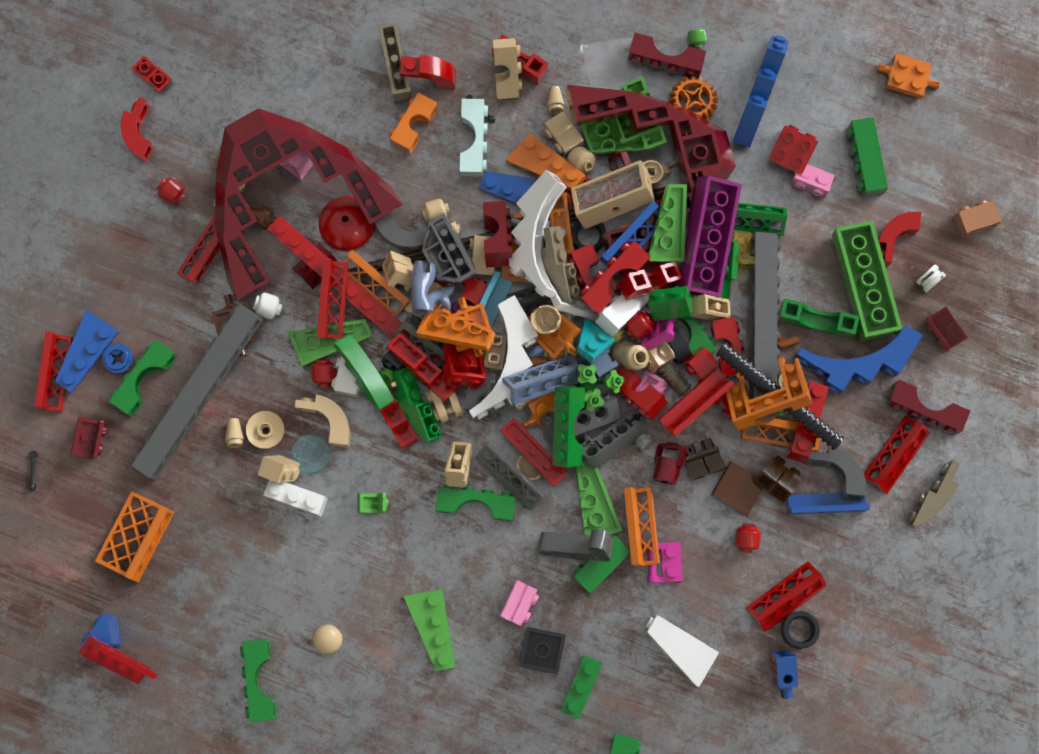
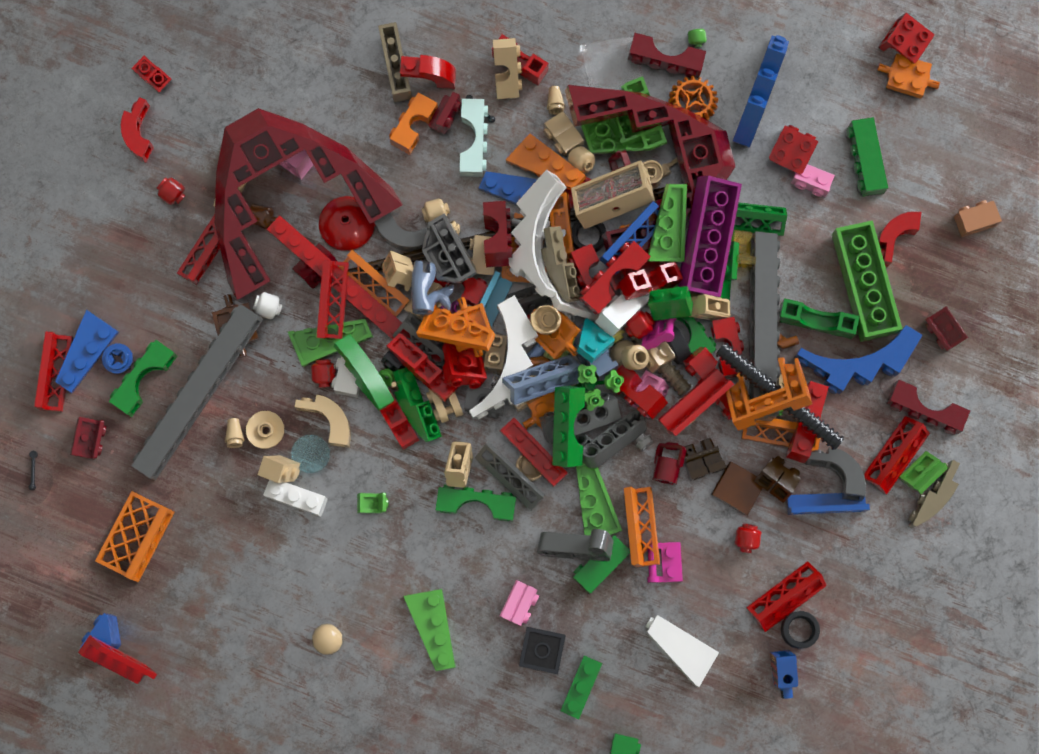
(259, 705): green arch -> none
(445, 113): none -> dark red bracket
(907, 38): none -> red bracket
(923, 472): none -> bright green plate
(932, 280): white wheel -> none

